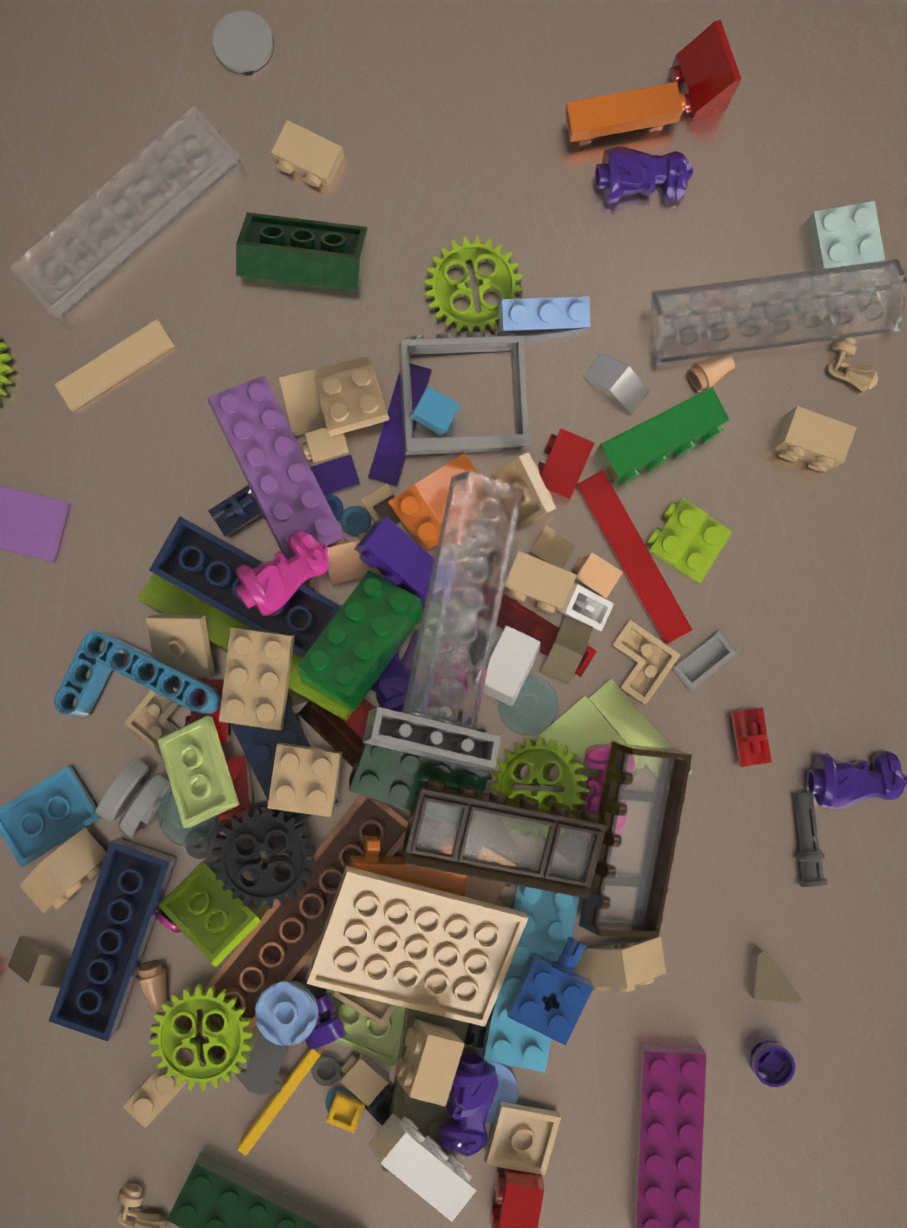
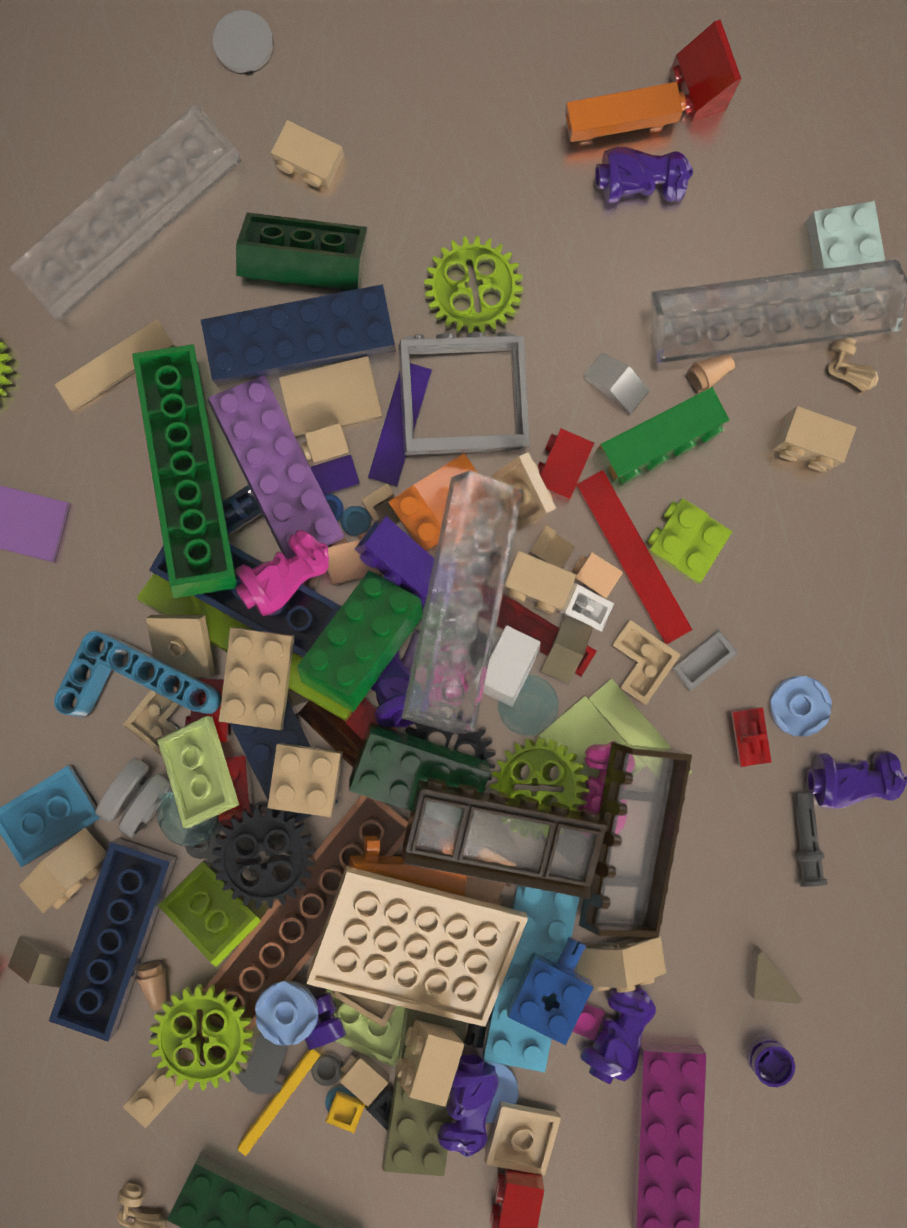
(166, 921): dark pink piece -> none
(183, 471): none -> green brick
(298, 335): none -> dark blue brick
(351, 399): tan plate -> none
(423, 1166): white brick -> none
(431, 739): light grey brick -> none
(435, 411): dark azure panel -> none
(544, 313): light blue plate -> none
(589, 1021): none -> dark pink plate
(619, 1043): none -> dark purple animal
(800, 706): none -> light blue tile

